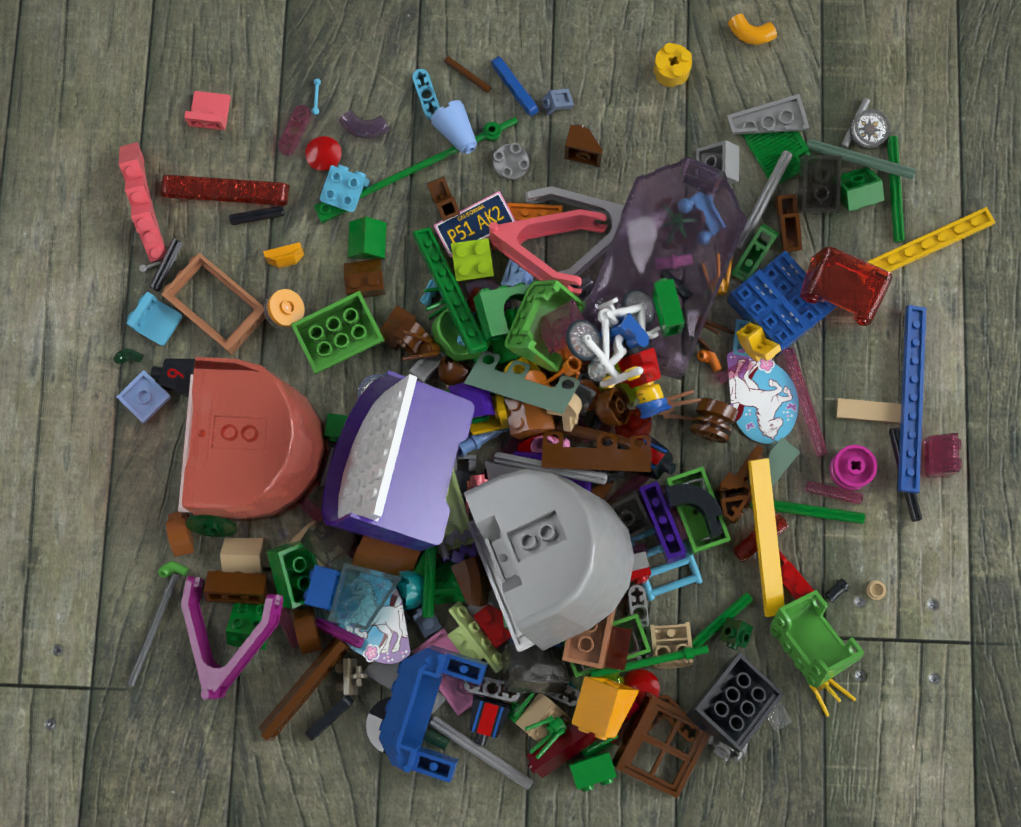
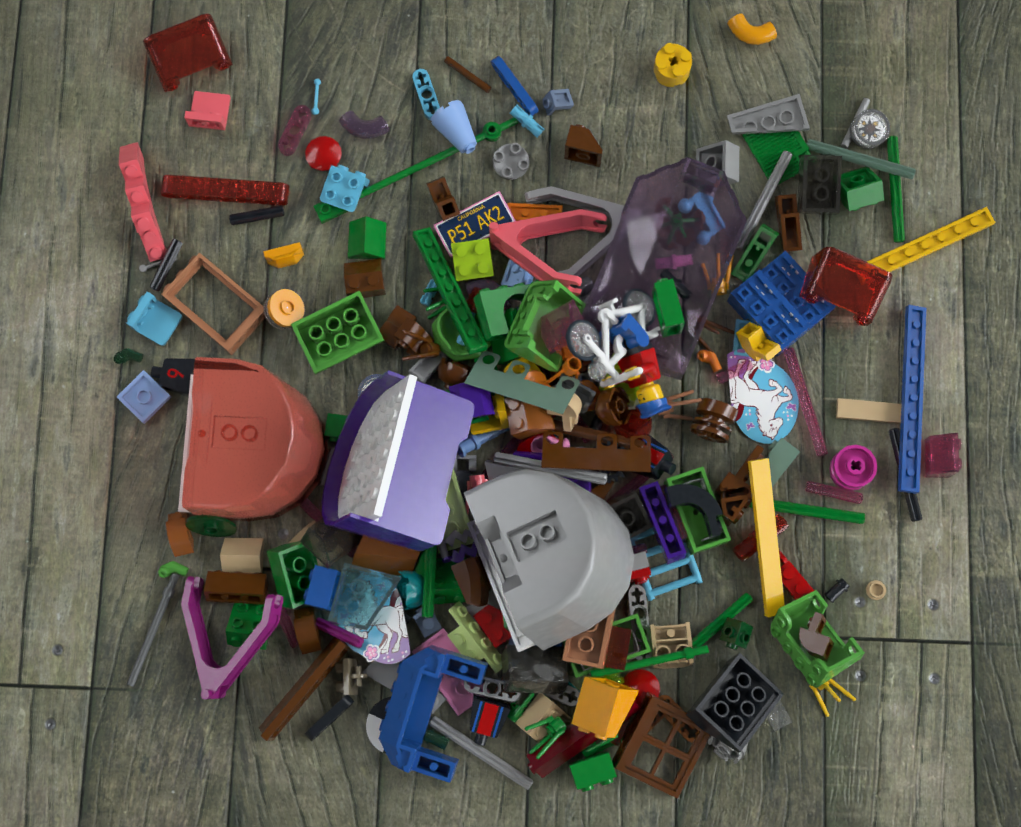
(186, 50): none -> clear red windscreen
(527, 121): none -> medium azure pin
(812, 639): none -> brick

